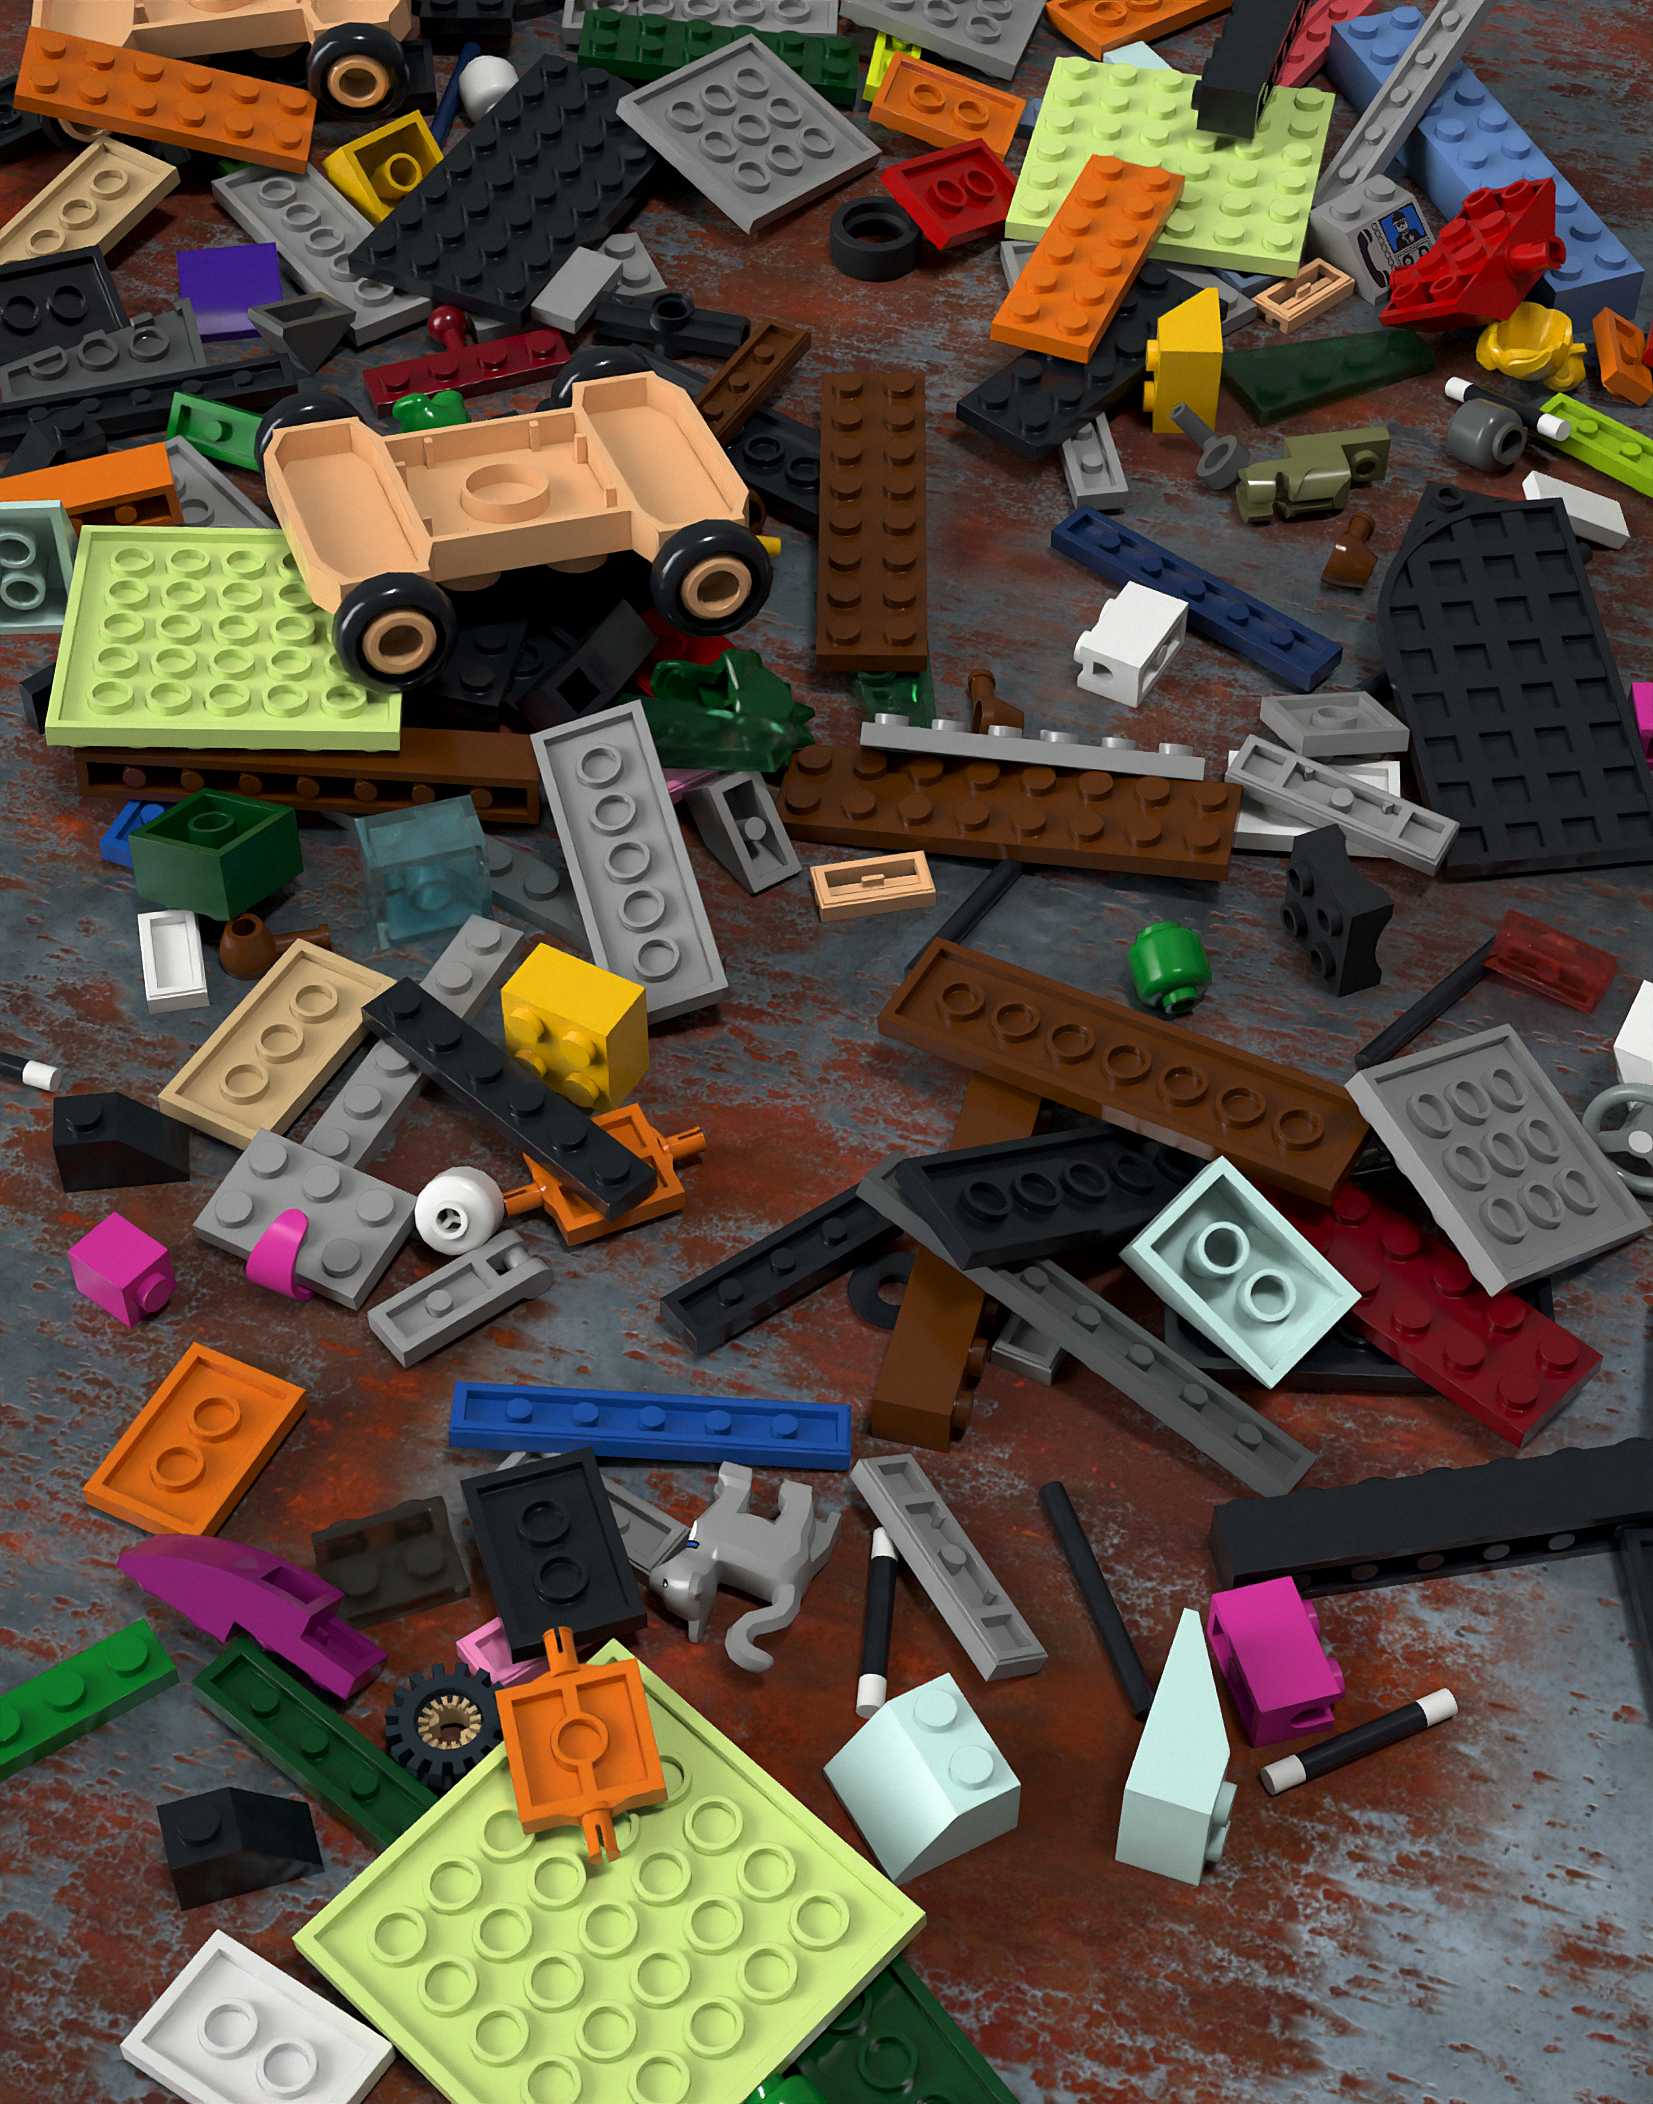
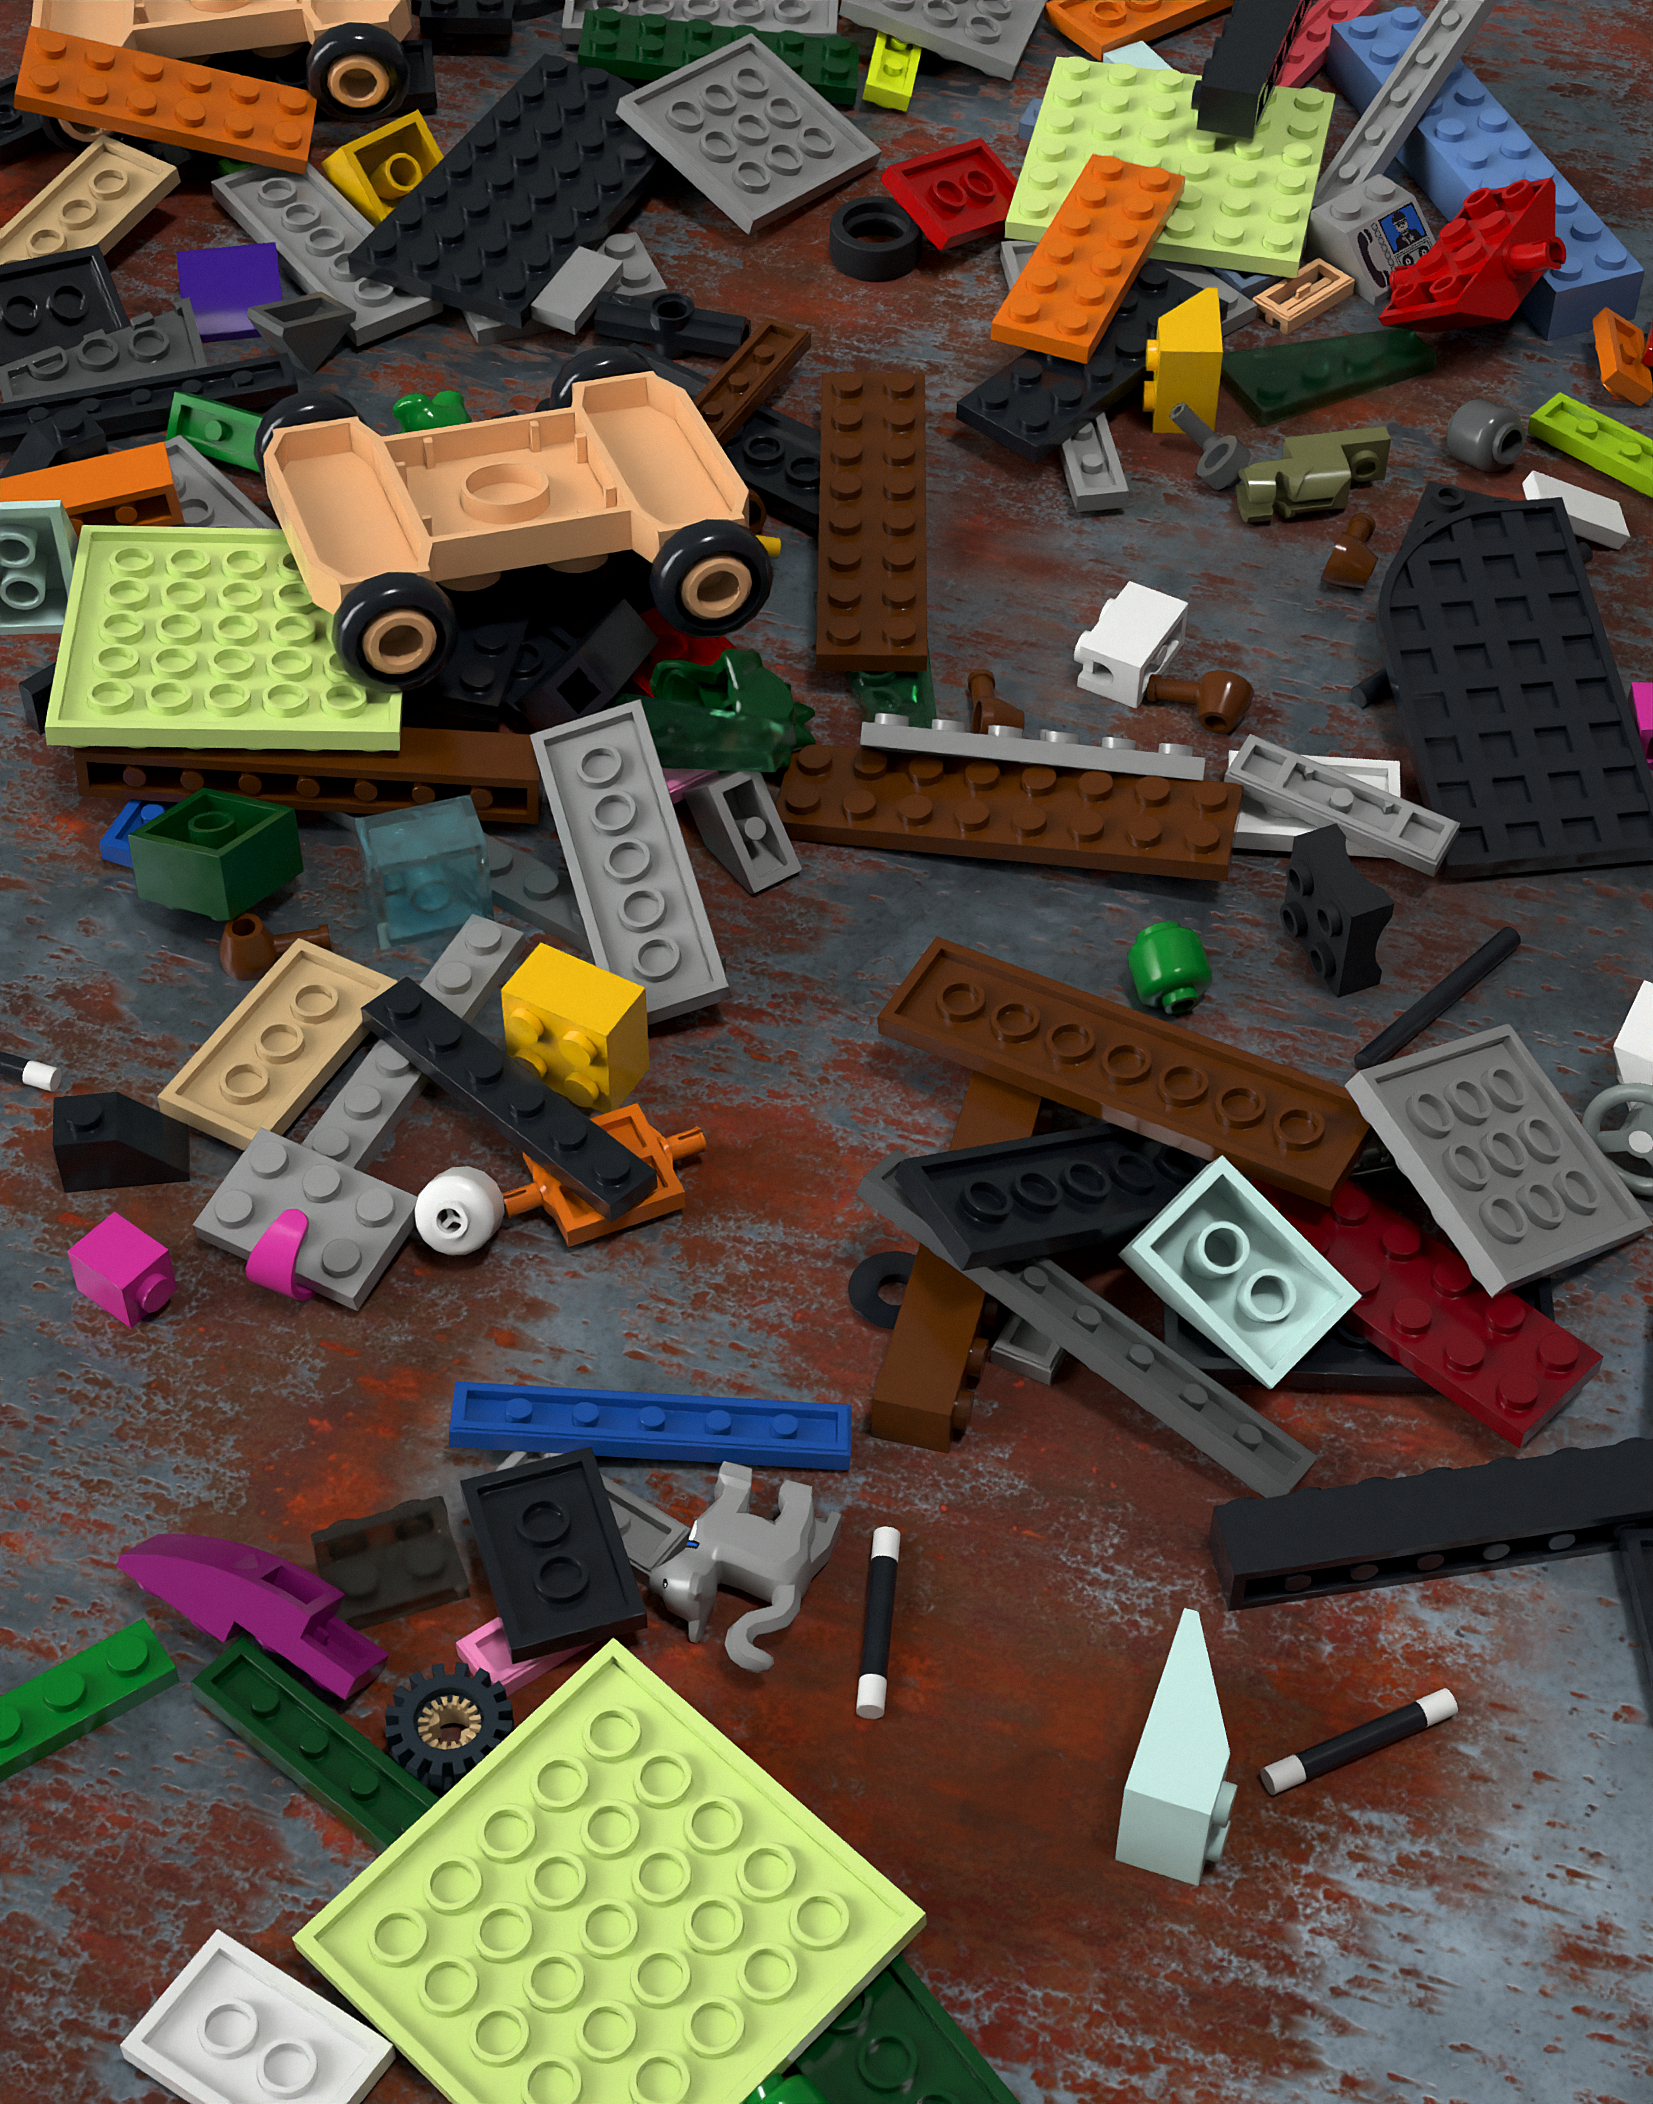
(173, 961): white tile -> none
(196, 1445): orange plate -> none
(236, 1844): black slope -> none
(451, 98): dark blue bar -> none
(459, 1297): light grey plate -> none
(465, 368): dark red plate -> none
(484, 84): white head -> none
(580, 1746): orange plate -> none
(776, 1270): black plate -> none
(874, 893): light nougat tile -> none
(924, 1781): light aqua slope -> none
(944, 106): orange plate -> none
(949, 1567): light grey plate -> none
(975, 905): black bar -> none
(1098, 1599): black bar -> none
(1212, 603): dark blue plate -> none
(1219, 696): none -> reddish brown bar
(1274, 1661): dark pink brick -> none
(1334, 725): light grey plate -> none
(1531, 417): bar -> none
(1534, 347): yellow hair -> none
(1551, 961): clear red panel -> none

